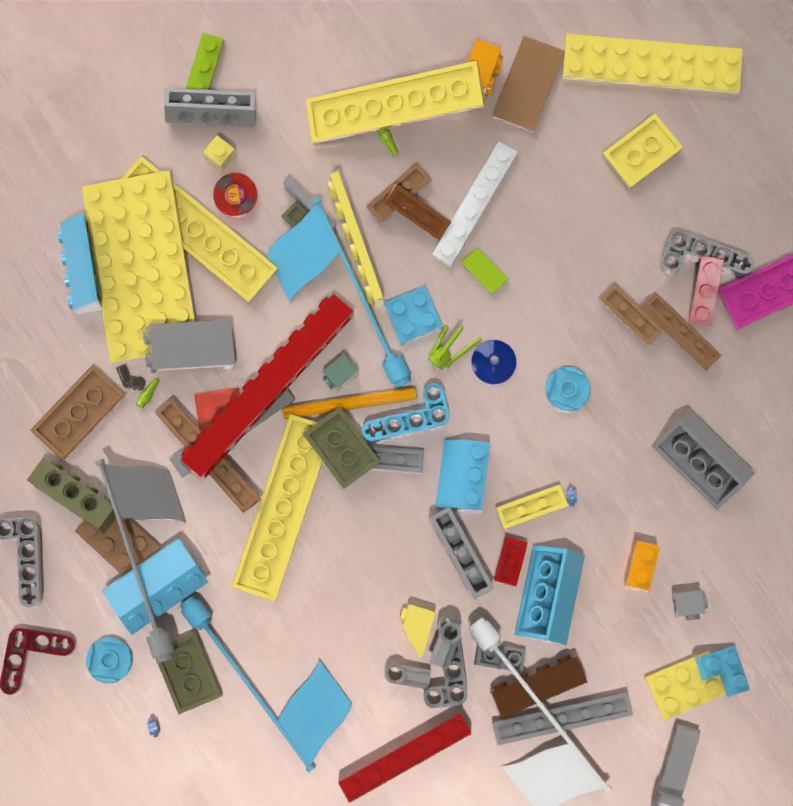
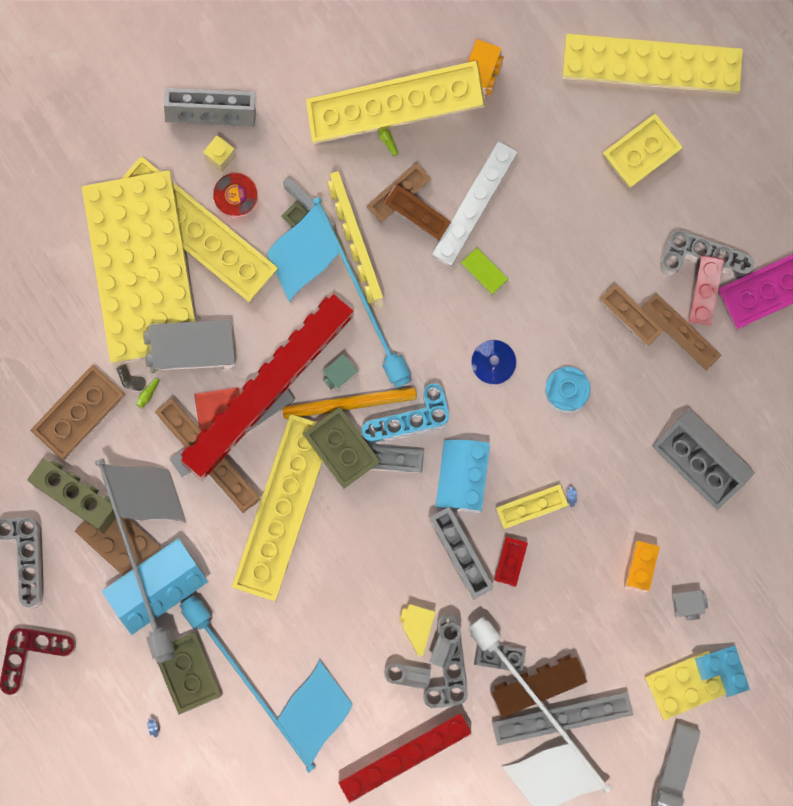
(80, 265): medium azure slope -> none
(109, 660): medium azure tile -> none
(205, 62): lime plate -> none
(413, 315): medium azure plate -> none
(440, 356): lime plant -> none
(528, 84): medium nougat tile -> none
(549, 594): medium azure slope -> none

